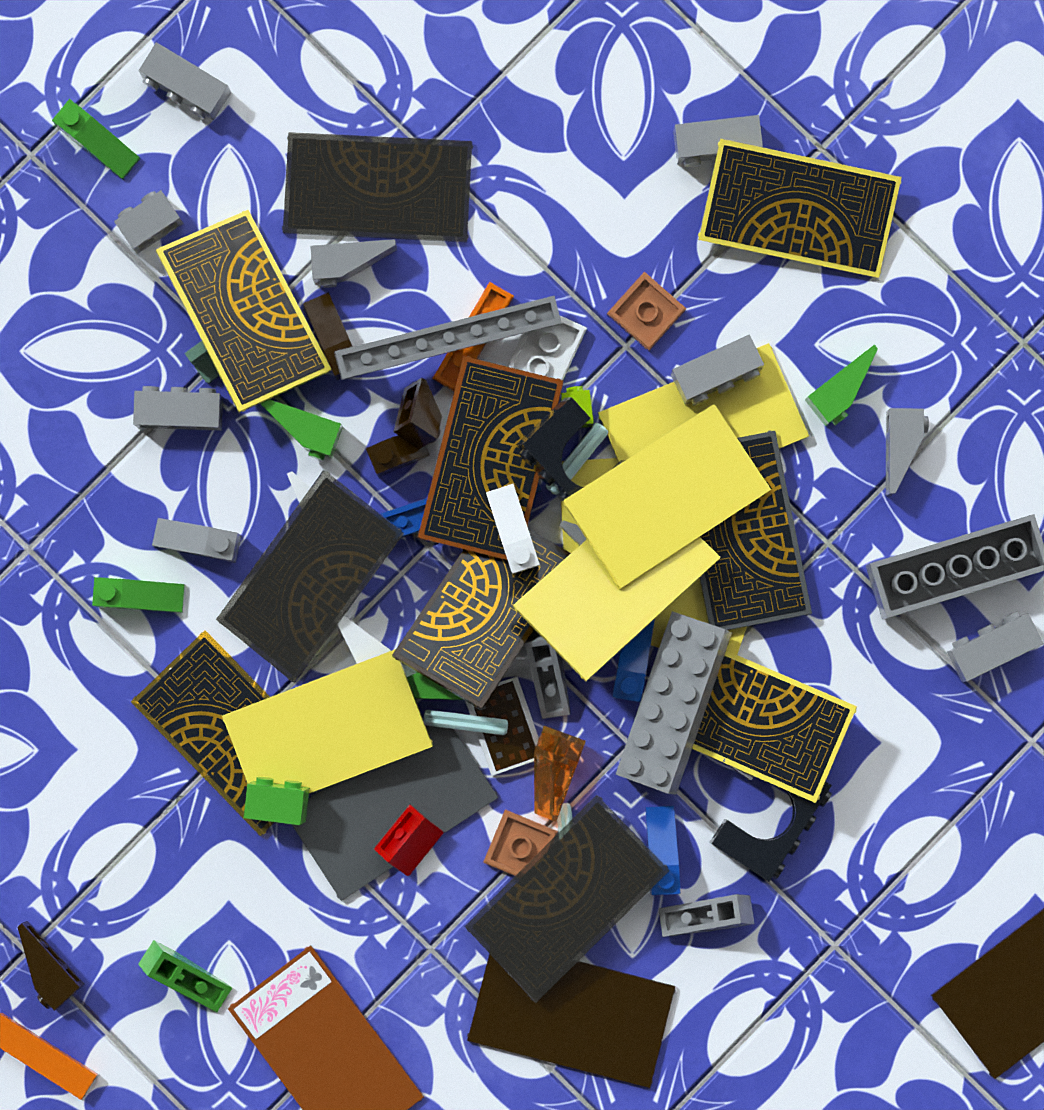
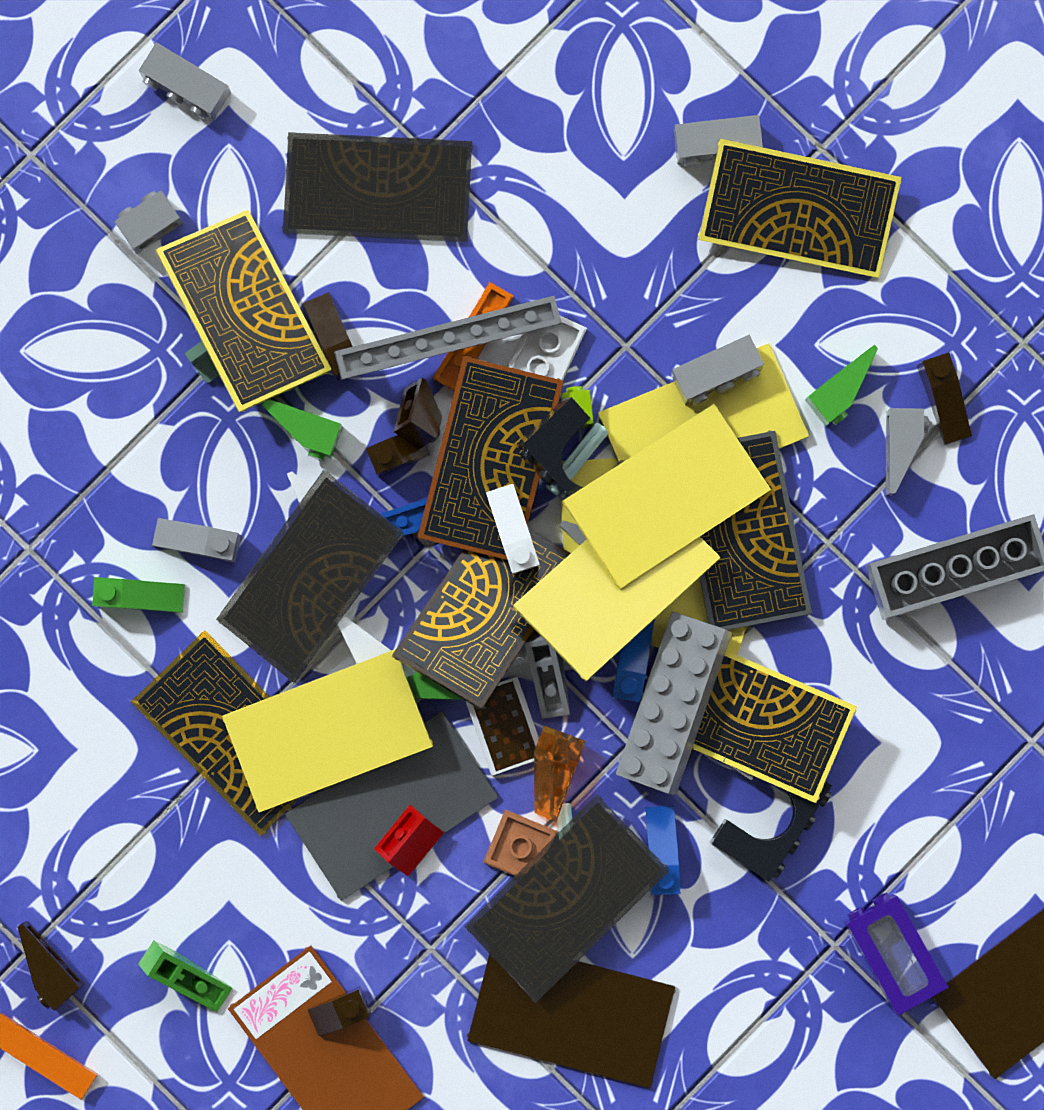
(95, 139): bright green slope -> none
(178, 409): light grey brick -> none
(276, 802): bright green brick -> none
(340, 1011): none -> dark brown slope
(341, 261): light grey slope -> none
(465, 722): light aqua axle -> none
(646, 311): nougat tile -> none
(706, 915): light grey slope -> none
(895, 953): none -> dark purple piece
(945, 397): none -> dark brown slope
(994, 646): light grey brick -> none

